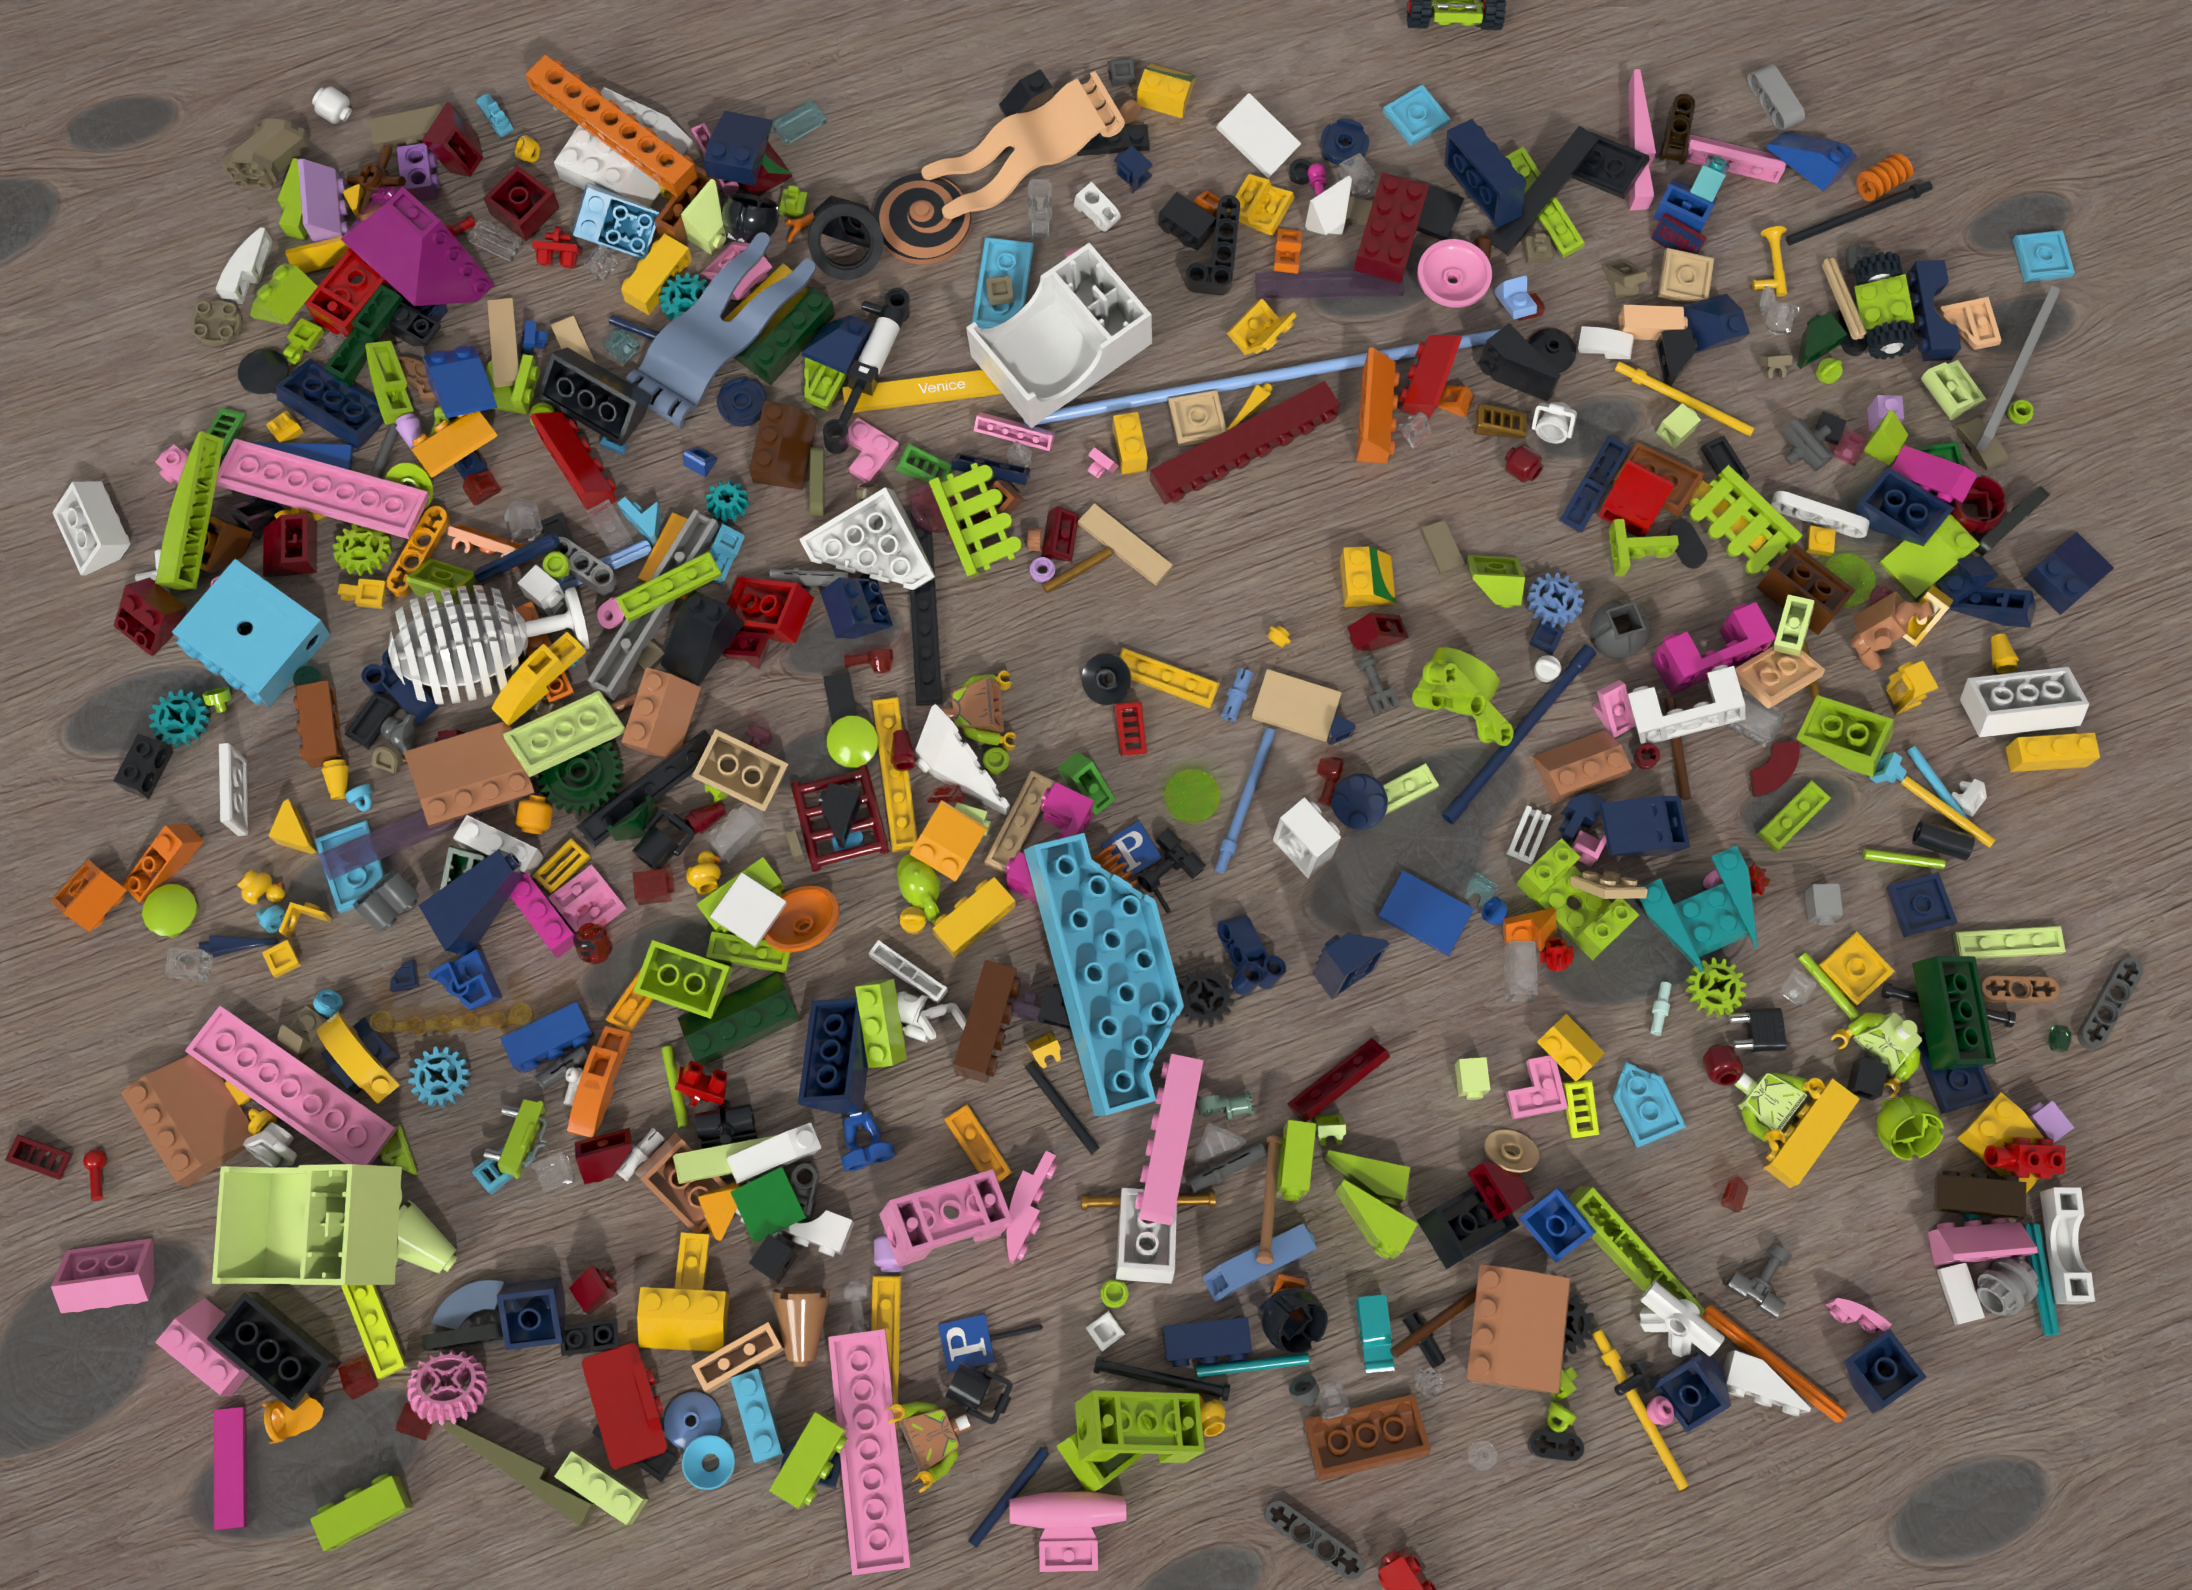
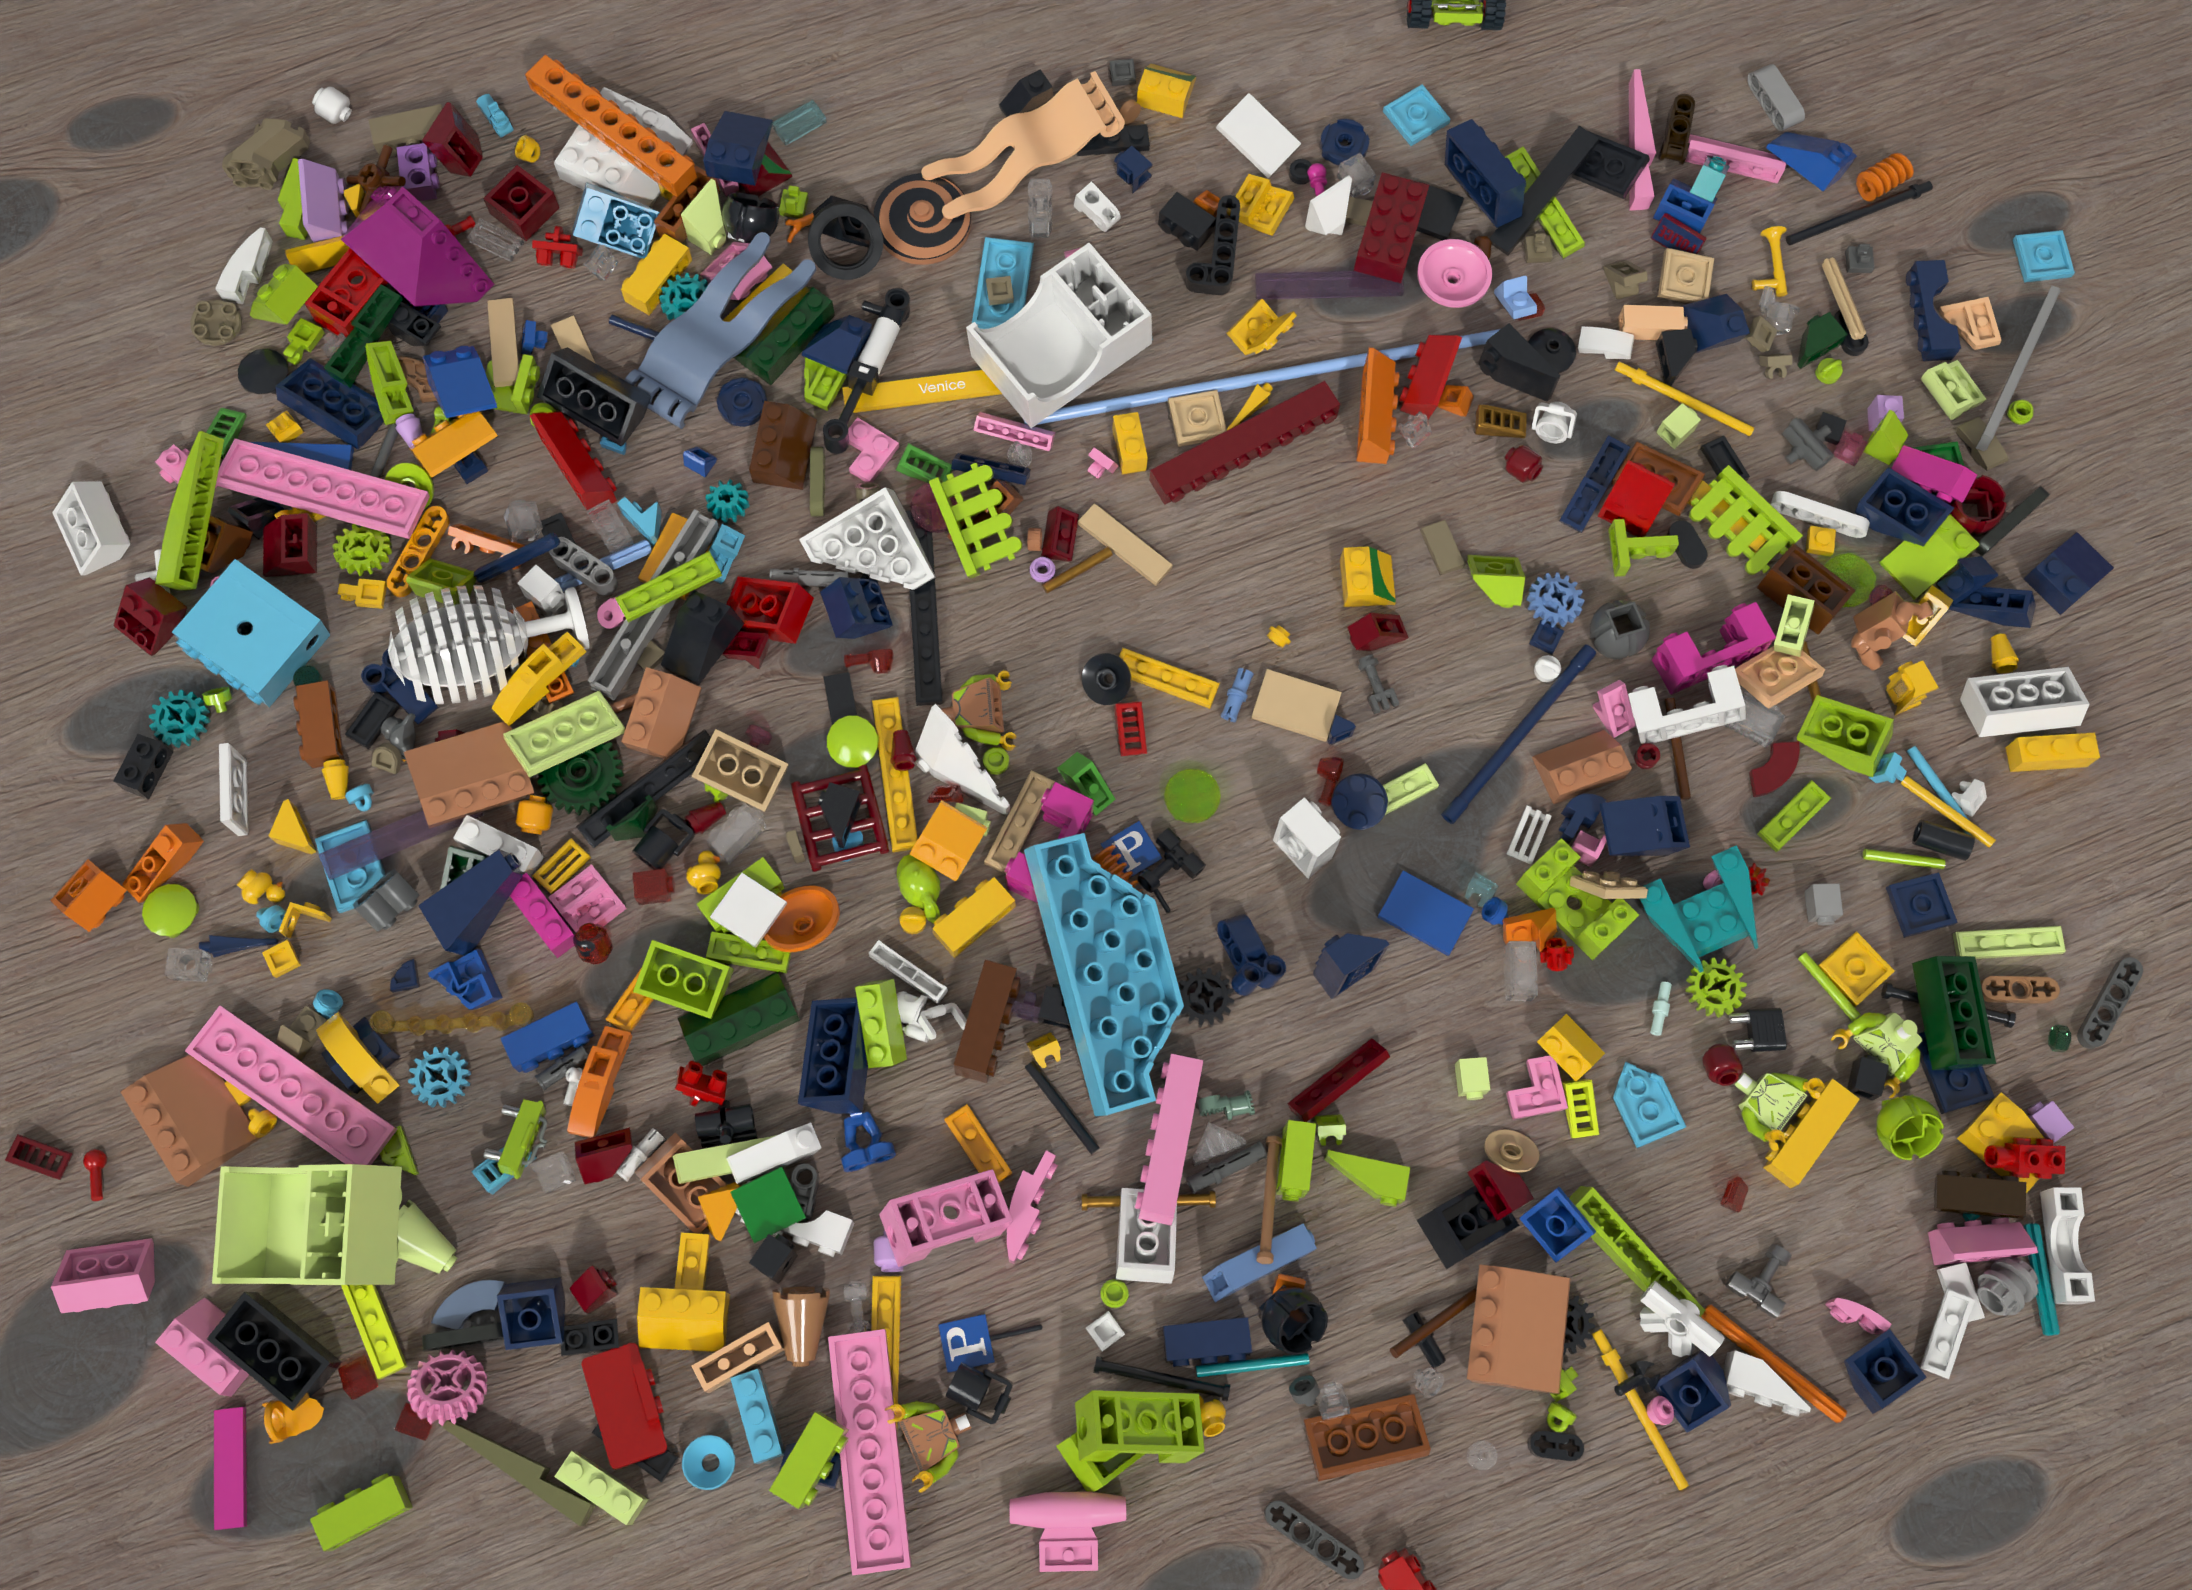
(271, 1146): white piece -> none
(480, 487): clear red slope -> none
(556, 565): lime tile -> none
(621, 346): clear light blue tile -> none
(677, 1096): lime piece -> none
(696, 1404): medium blue dish -> none
(1012, 1492): dark blue bar -> none
(1229, 844): medium blue bar -> none
(1287, 250): orange slope -> none
(1375, 1333): teal piece -> none
(1379, 1223): lime slope -> none
(1465, 687): lime piece -> none
(1761, 334): none -> dark tan tile
(1797, 987): clear tile -> none
(1884, 305): plate -> none
(1947, 1333): none -> white tile

